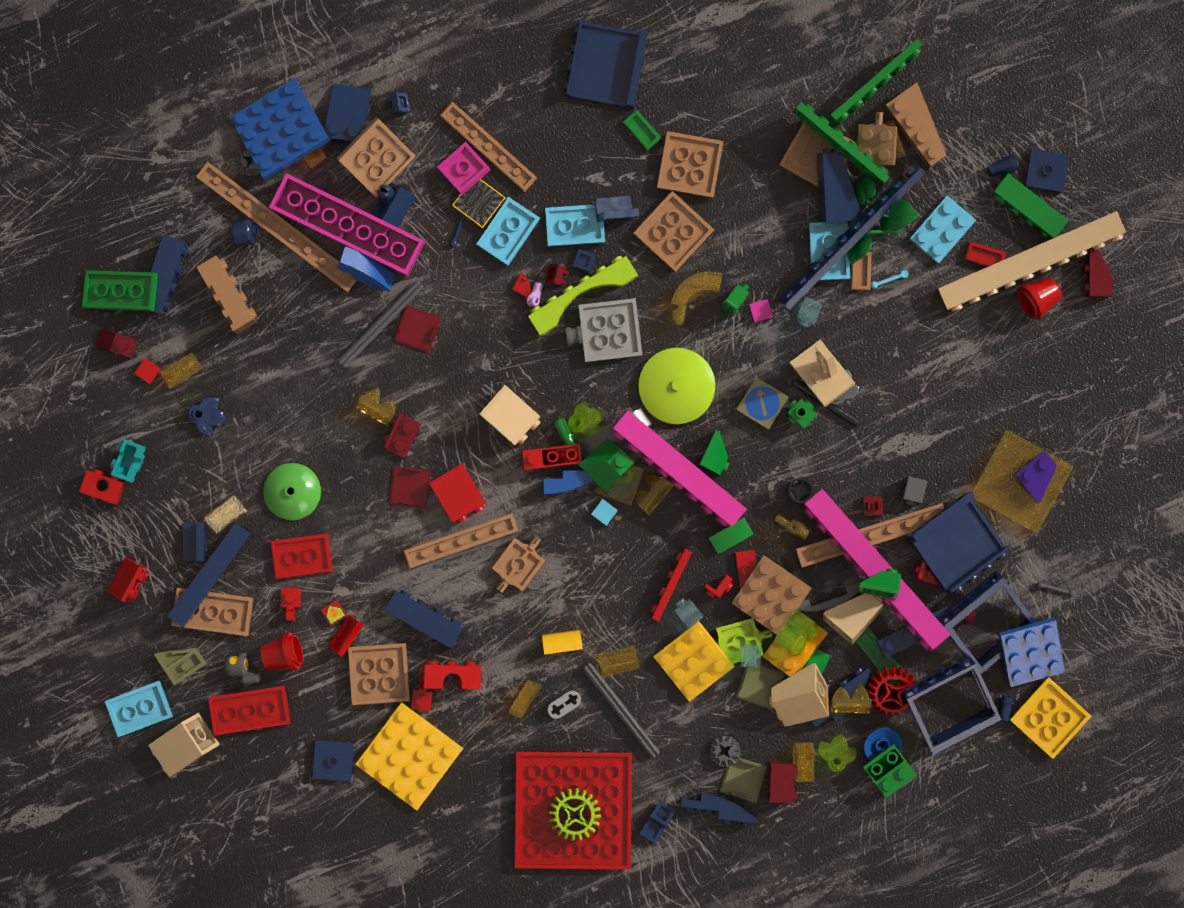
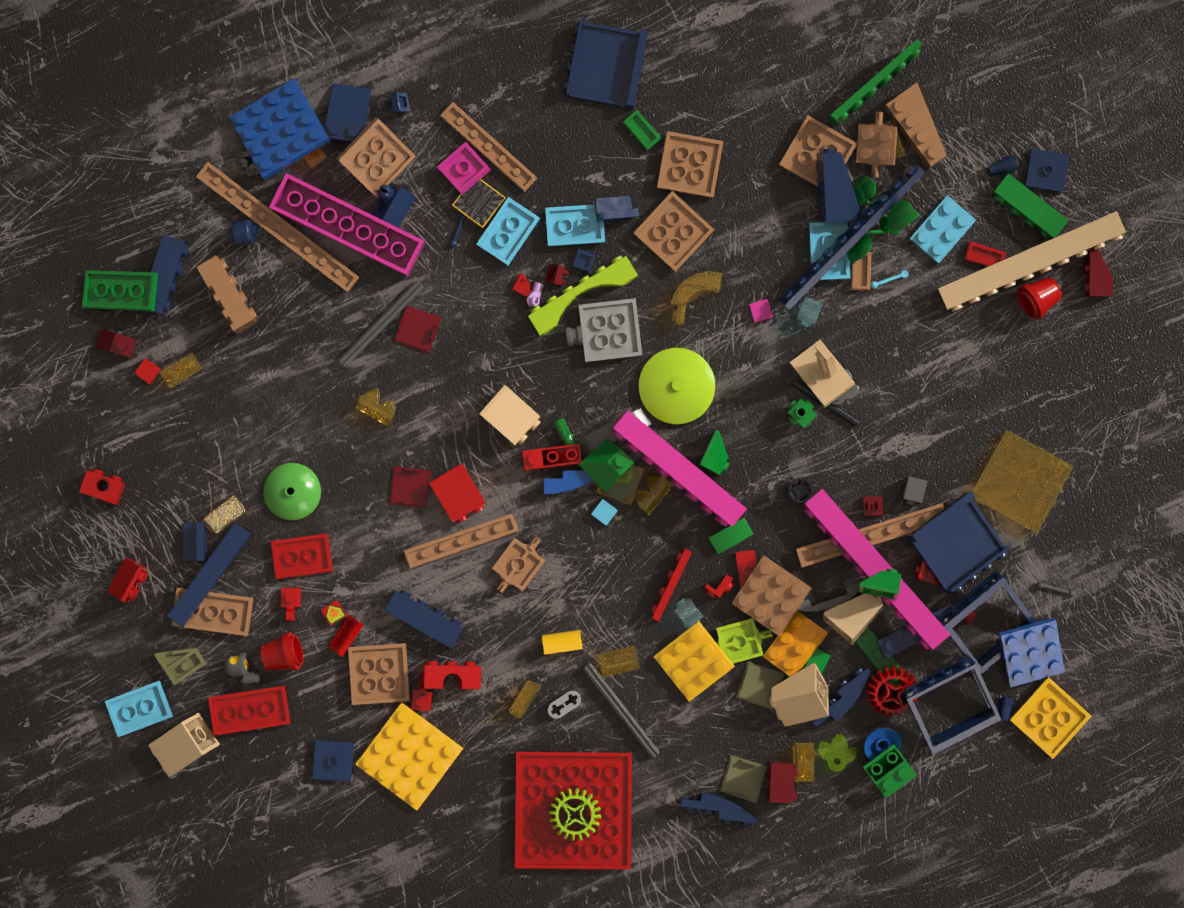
(128, 461): teal cylinder -> none
(209, 415): dark blue plate -> none
(365, 269): blue slope -> none
(402, 435): dark red bracket -> none
(588, 417): clear neon green plate -> none
(657, 822): dark blue slope -> none
(724, 760): dark grey gear -> none
(735, 299): green piece -> none
(750, 655): clear light blue brick -> none
(762, 403): piece -> none
(793, 527): clear yellow piece -> none
(796, 632): clear neon green brick -> none
(848, 149): green plate -> none
(858, 704): clear yellow tile -> none
(1037, 475): dark purple wing -> none

